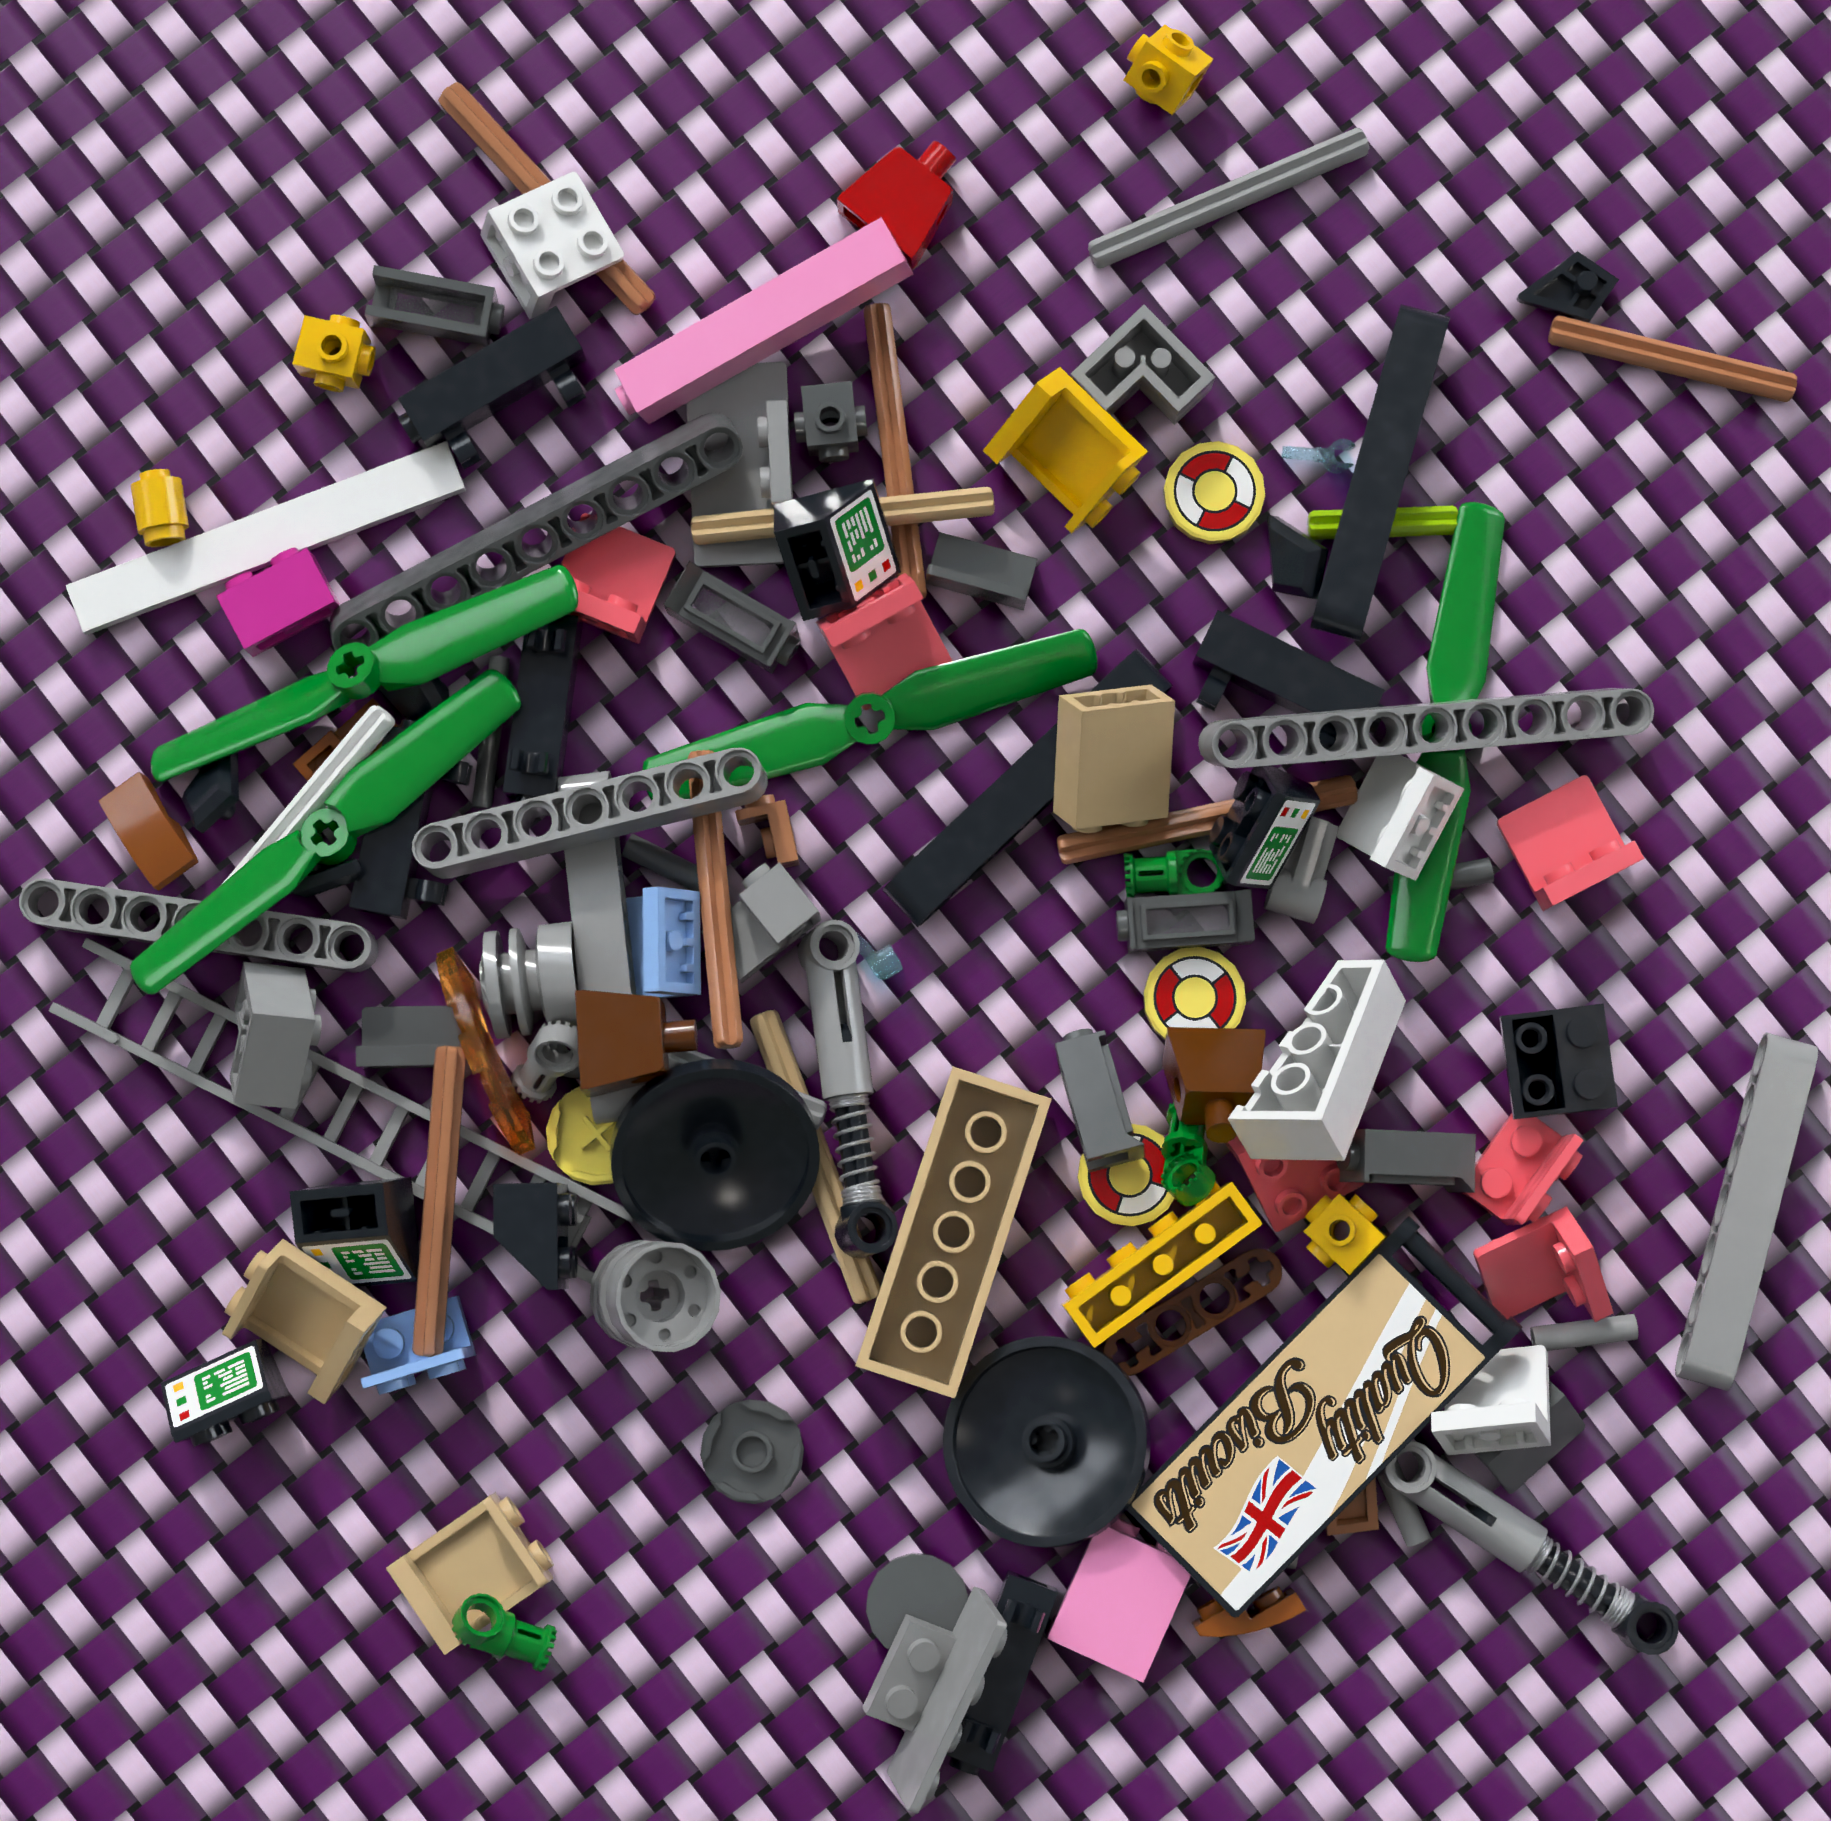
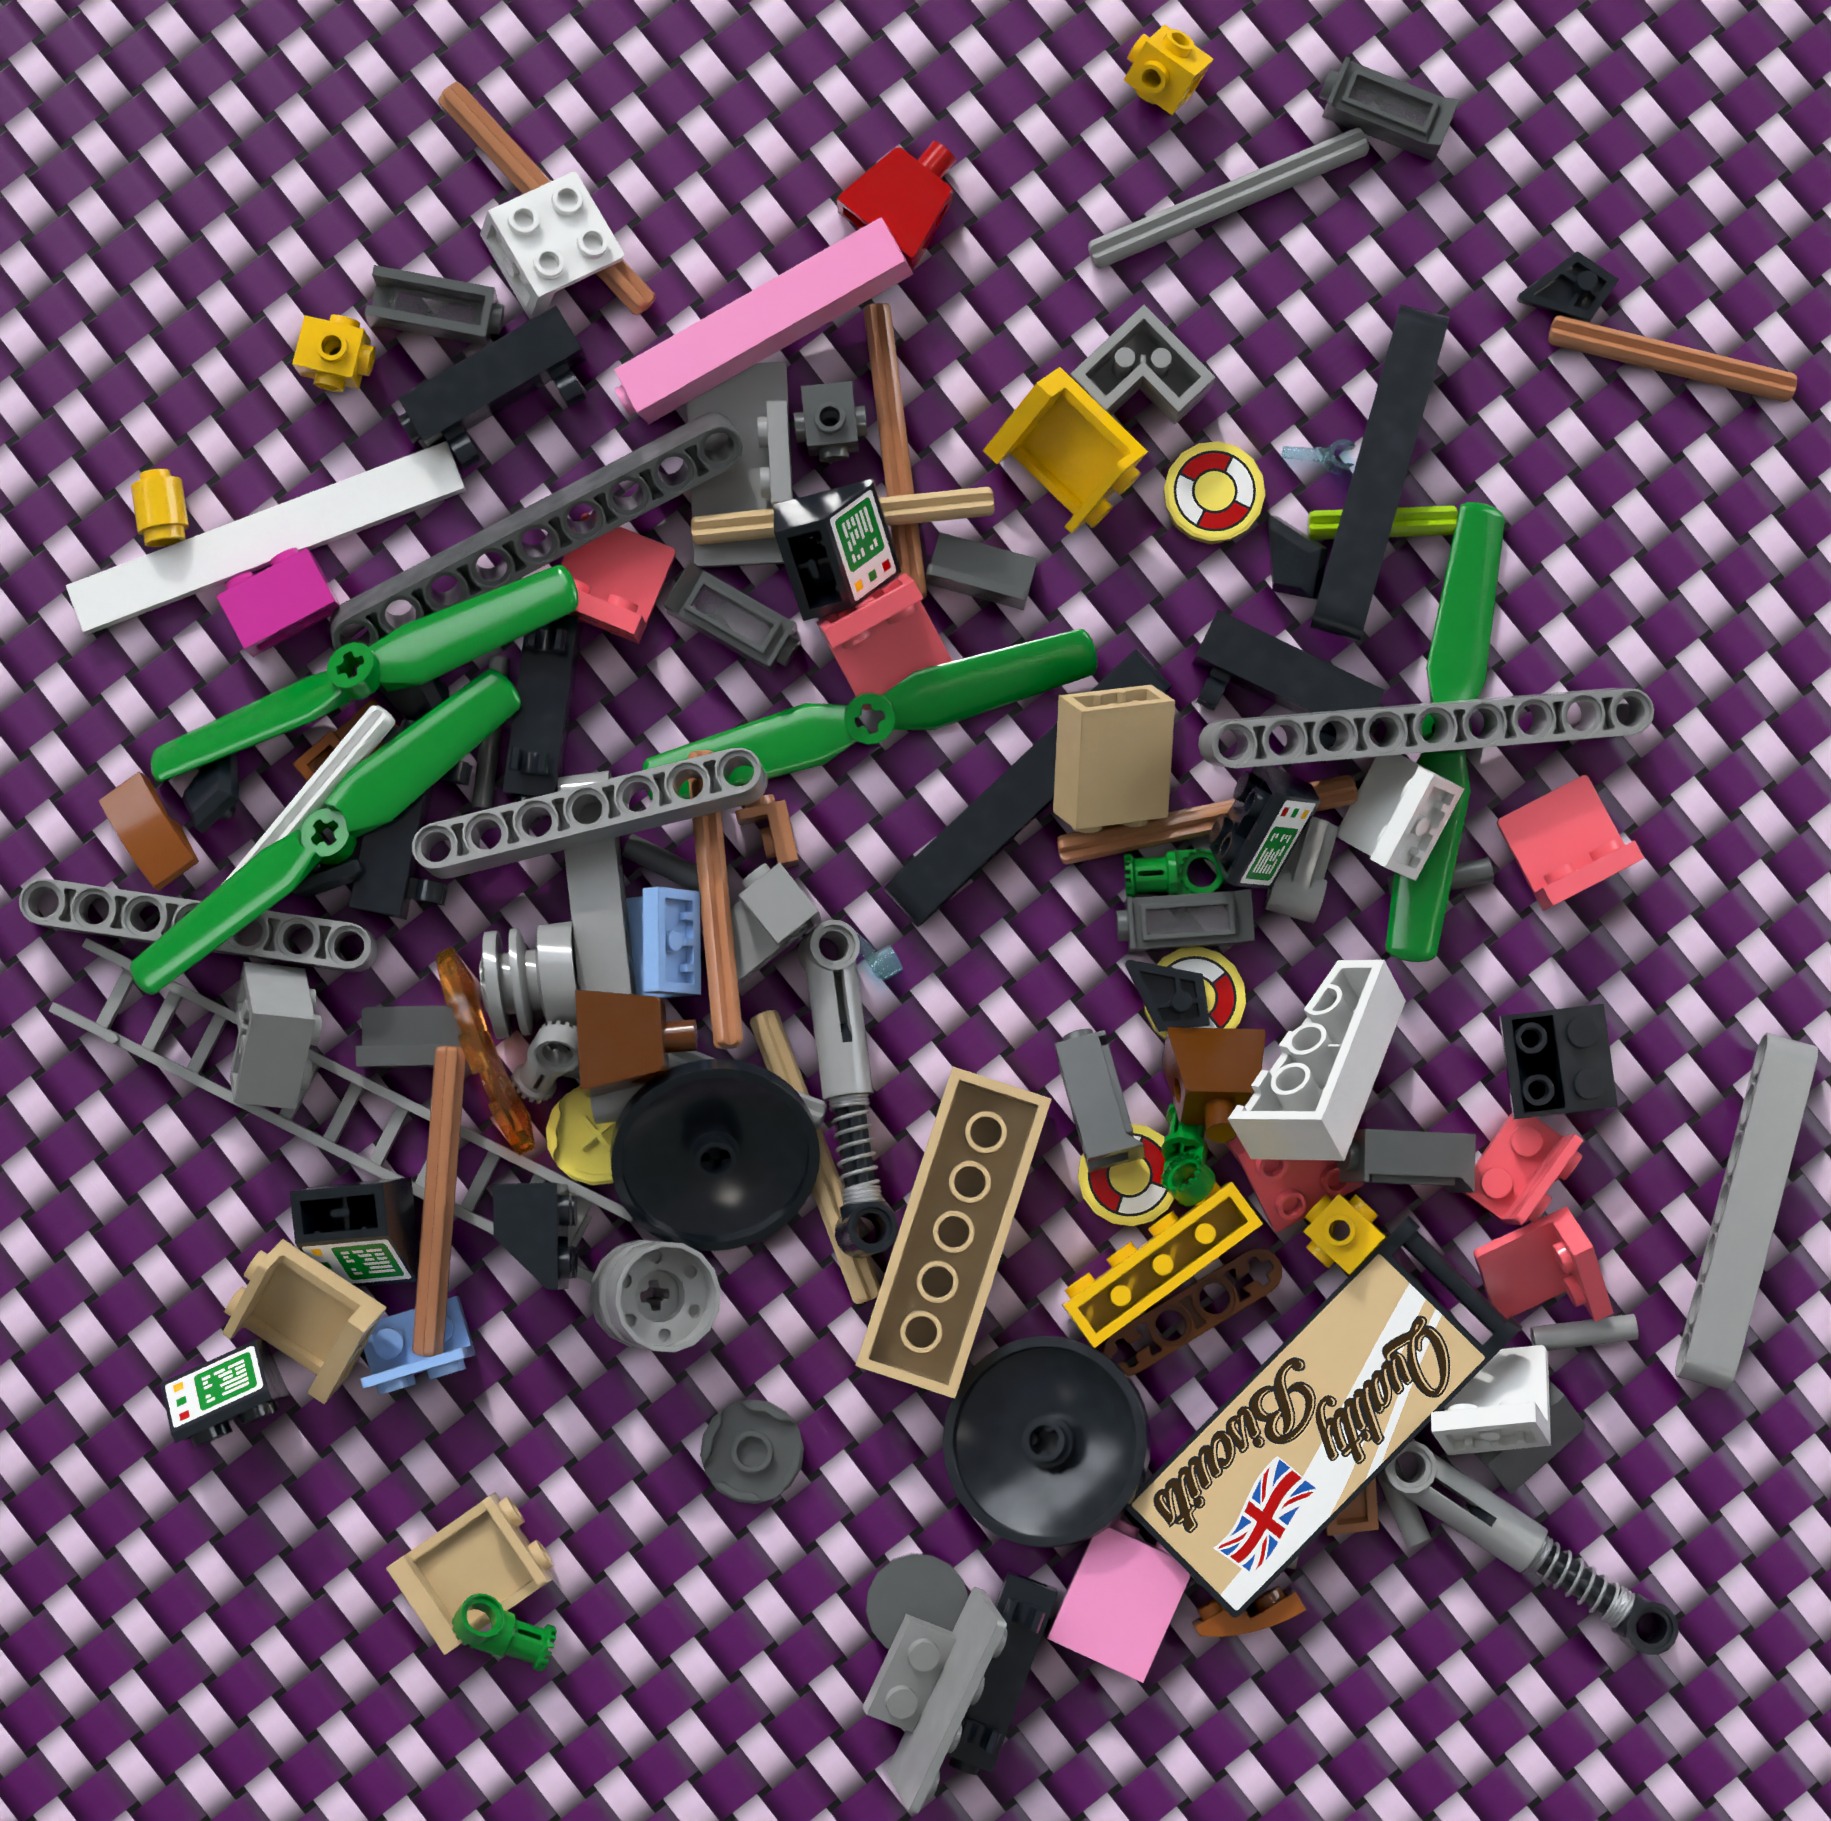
(1170, 995): none -> black piece
(1387, 108): none -> dark grey window

